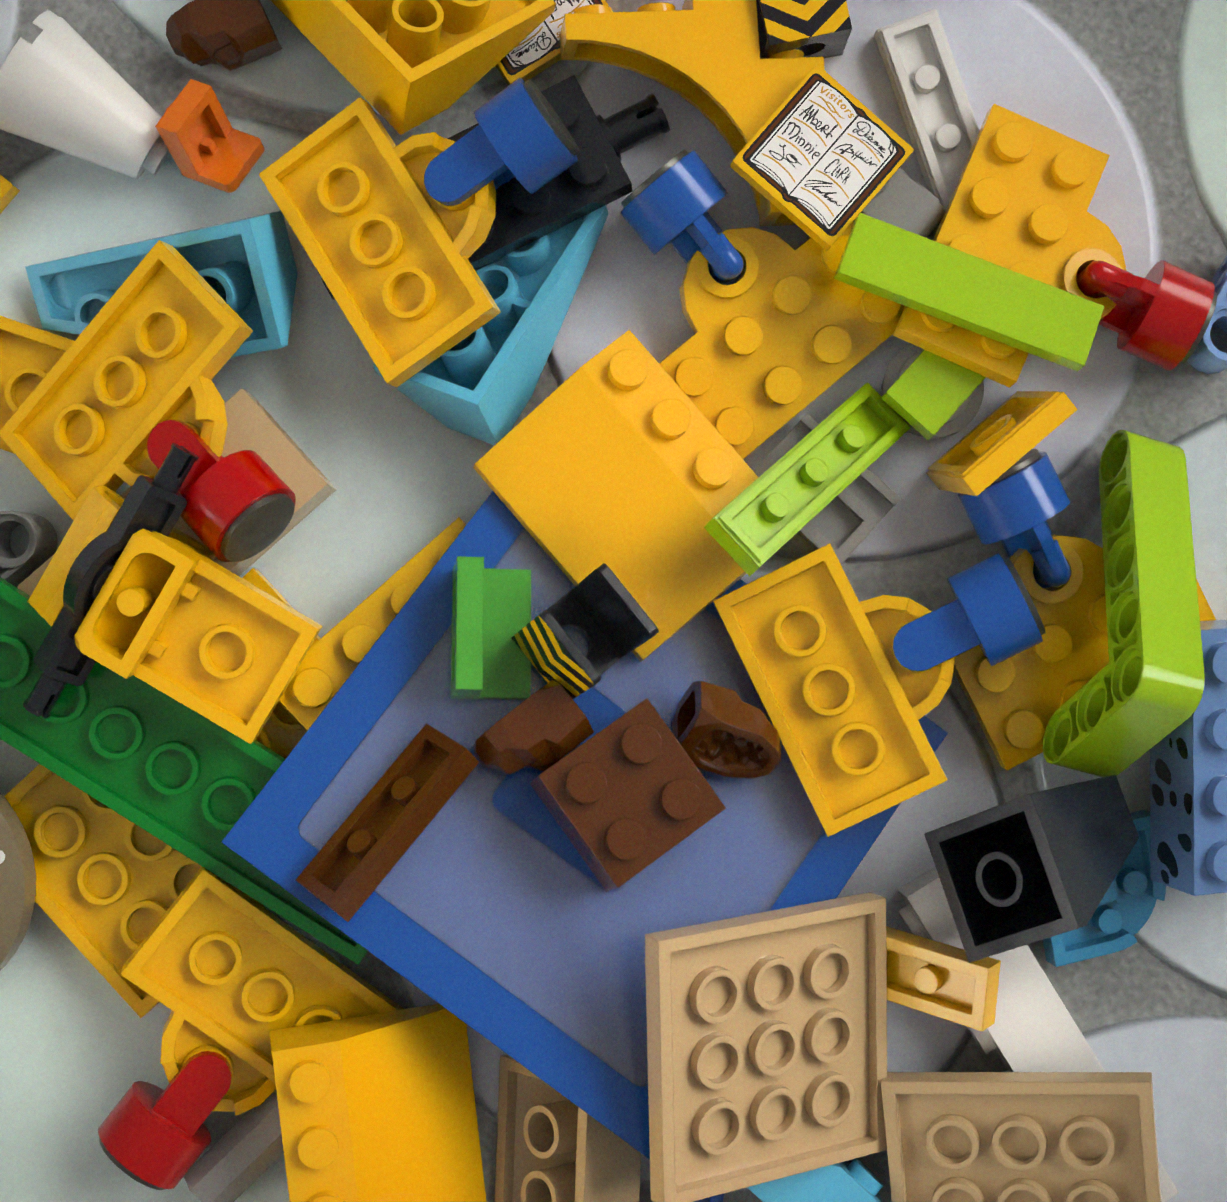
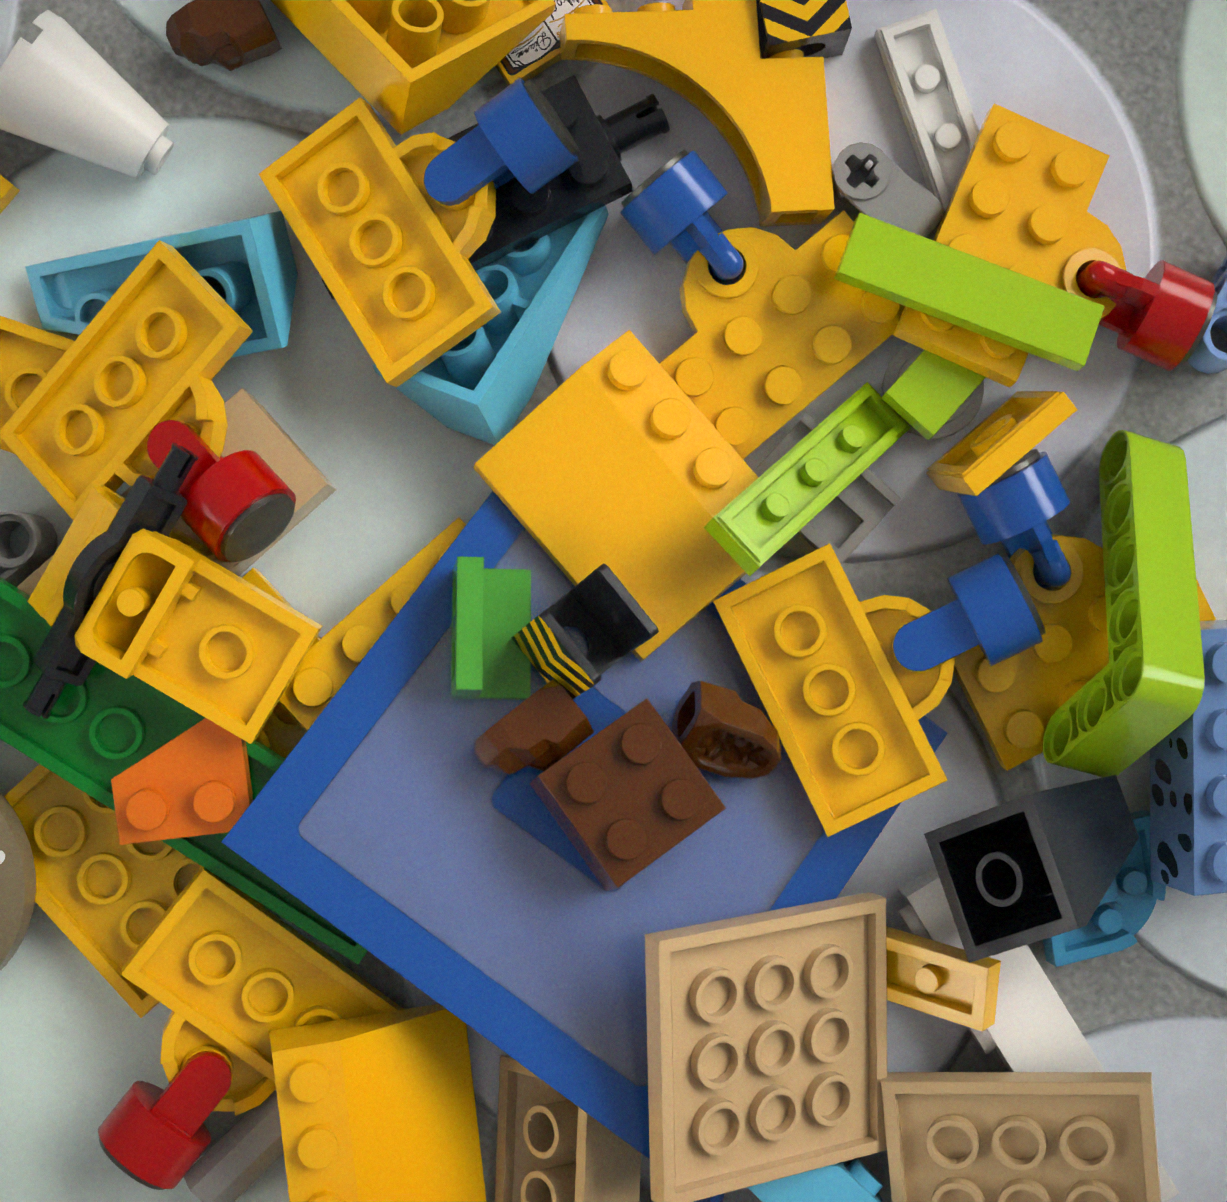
(184, 787): none -> orange wing
(204, 140): orange bracket -> none
(387, 821): reddish brown plate -> none
(821, 157): tile -> none

